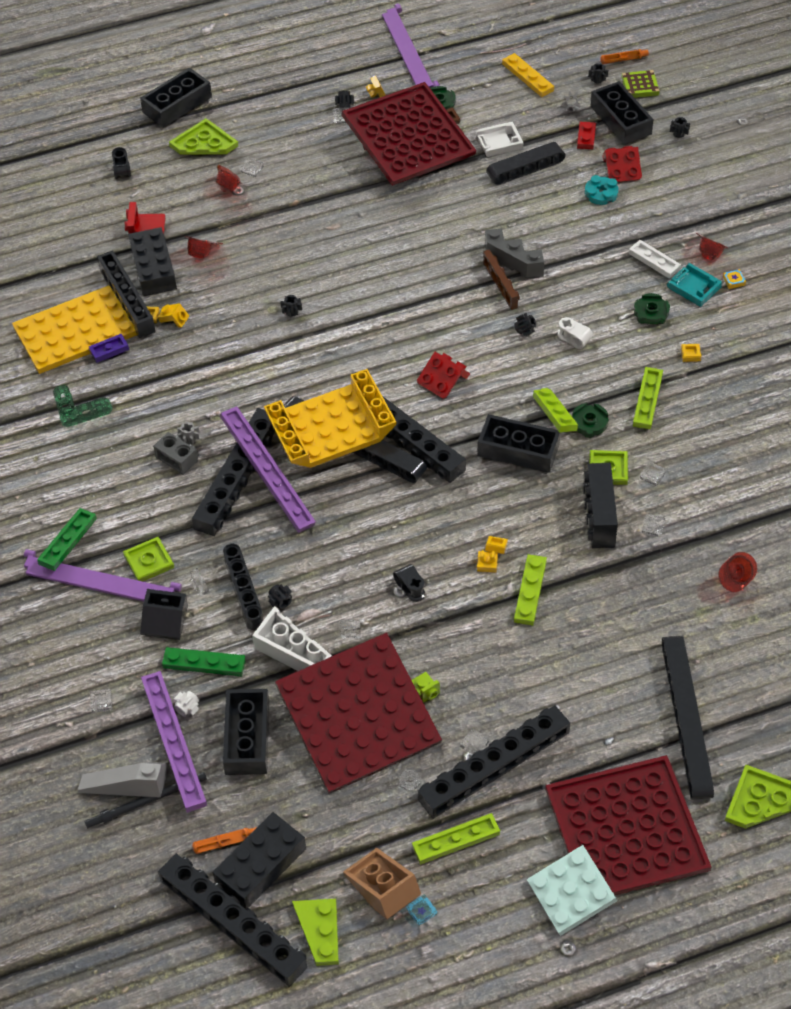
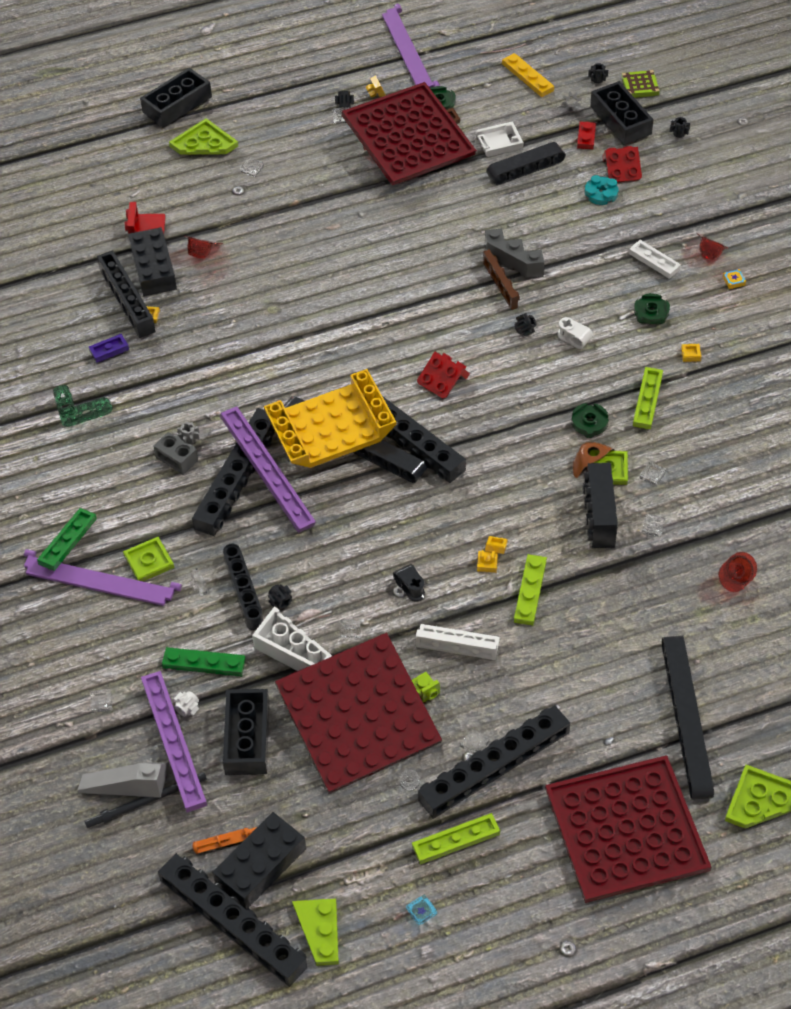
(71, 327): yellow plate -> none
(120, 162): black piece -> none
(163, 614): black slope -> none
(173, 313): yellow bracket -> none
(227, 179): clear red piece -> none
(291, 305): black gear -> none
(383, 882): medium nougat slope -> none
(457, 641): none -> white fence
(518, 443): black brick -> none
(555, 410): lime plate -> none
(571, 890): light aqua plate -> none
(583, 458): none -> dark orange piece
(623, 56): orange piece -> none
(692, 283): teal container -> none

